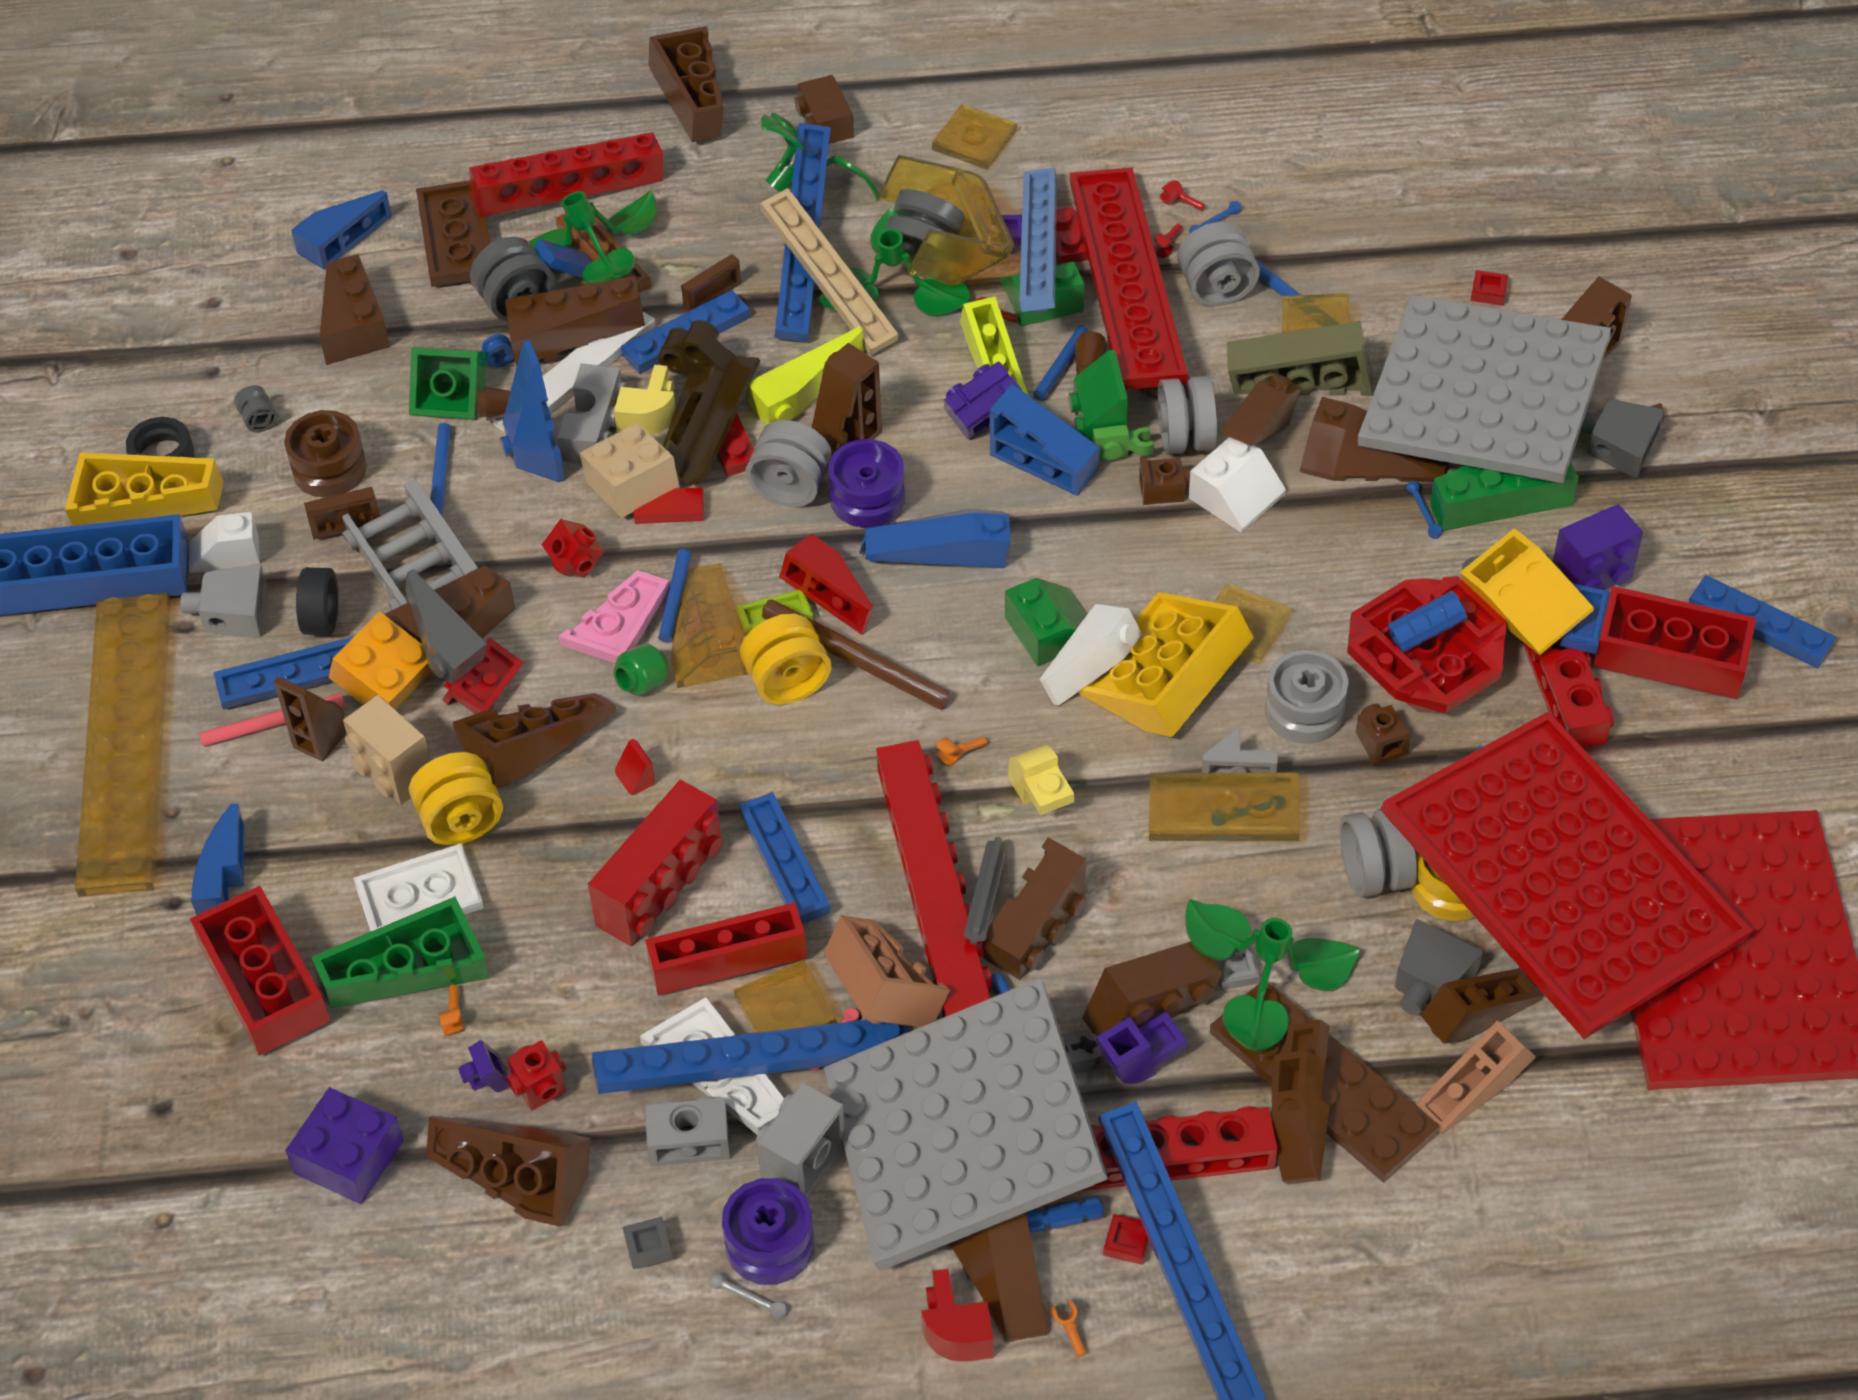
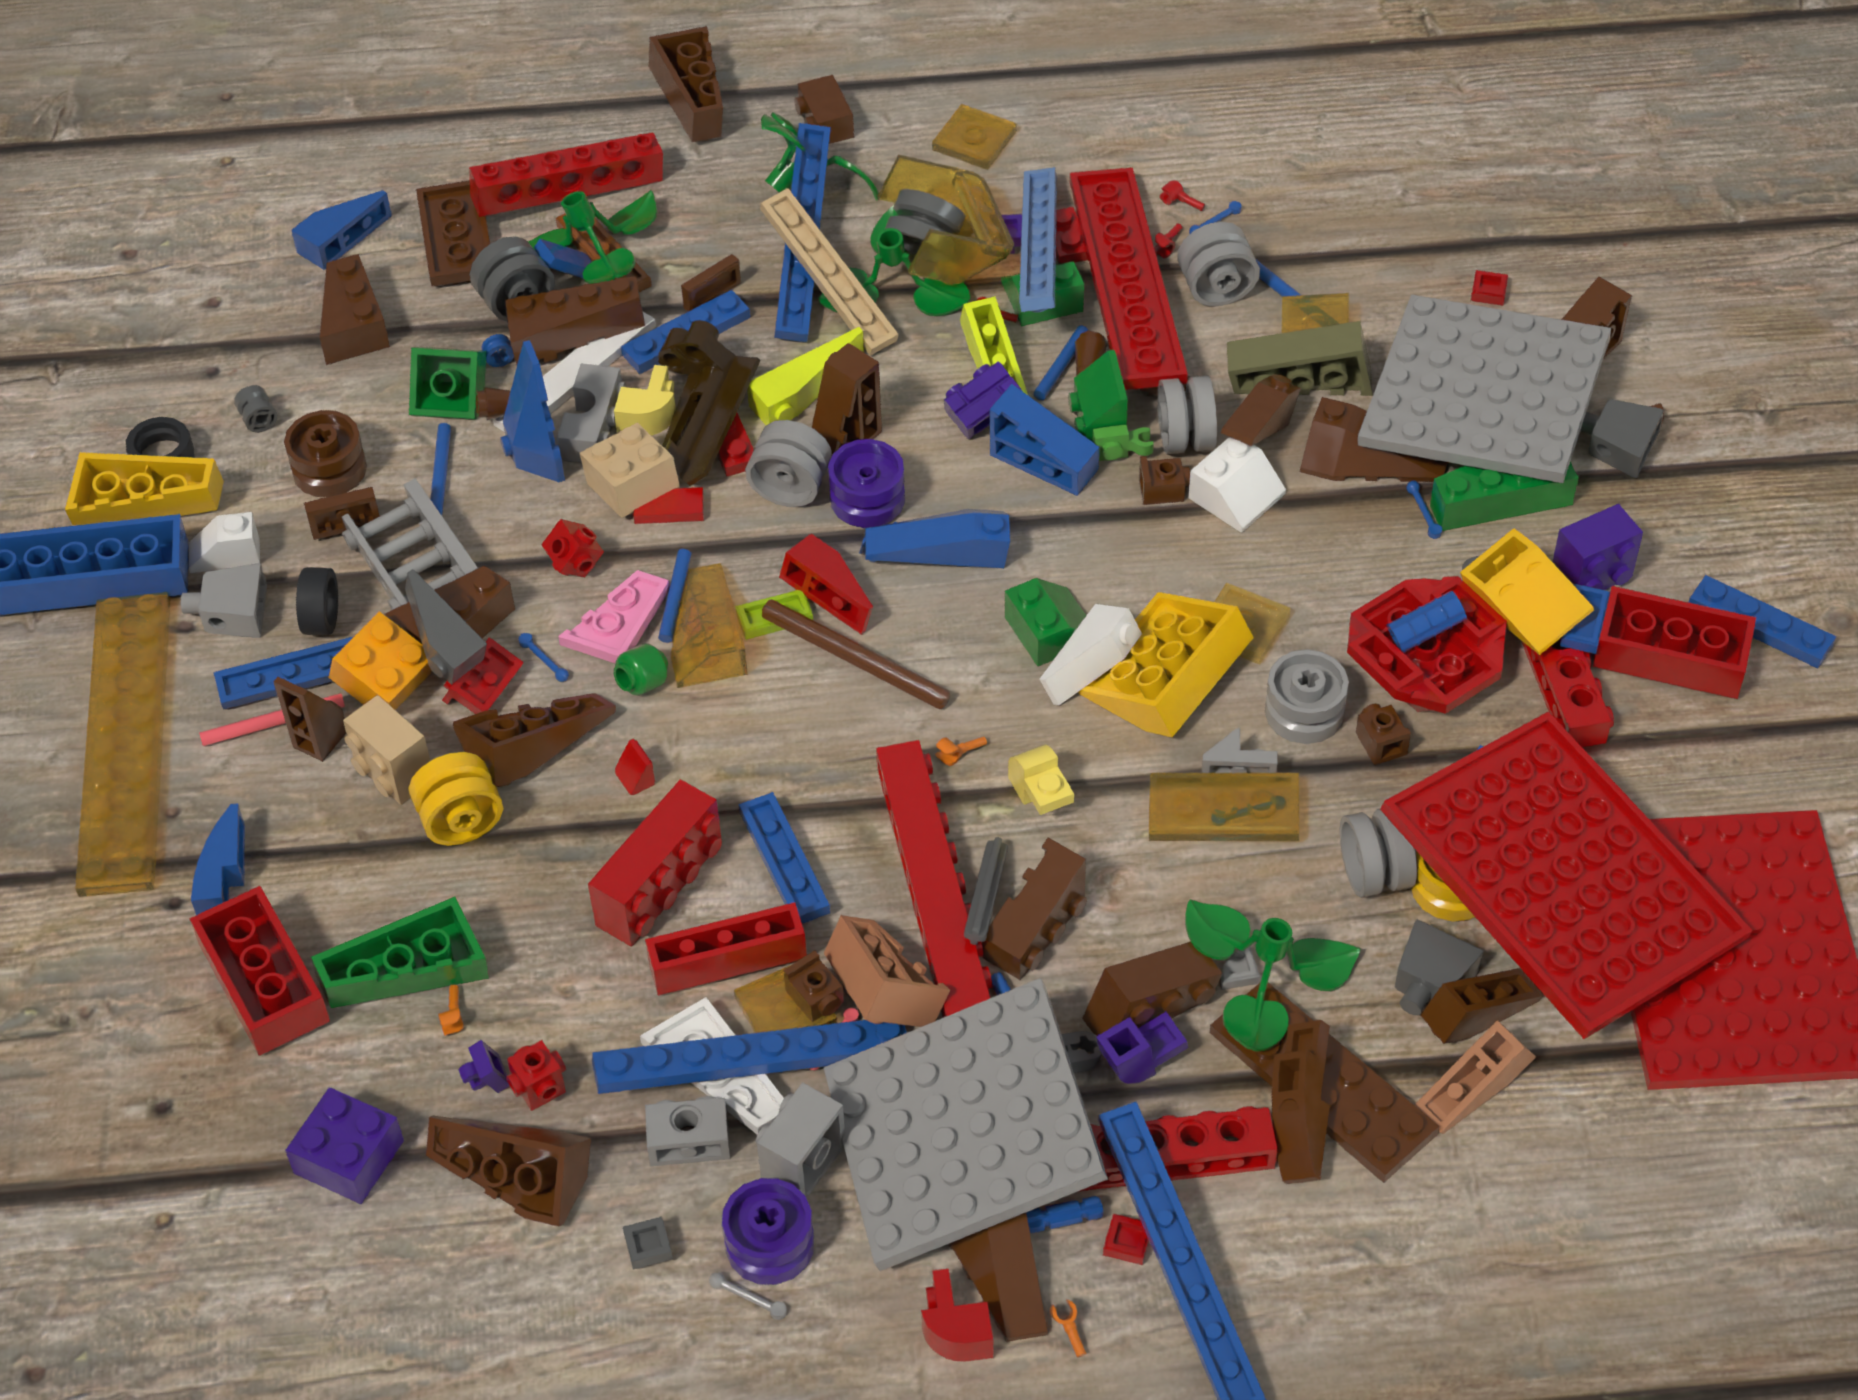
(416, 885): white tile -> none
(526, 641): none -> blue hinge
(785, 659): yellow wheel -> none
(813, 987): none -> reddish brown brick

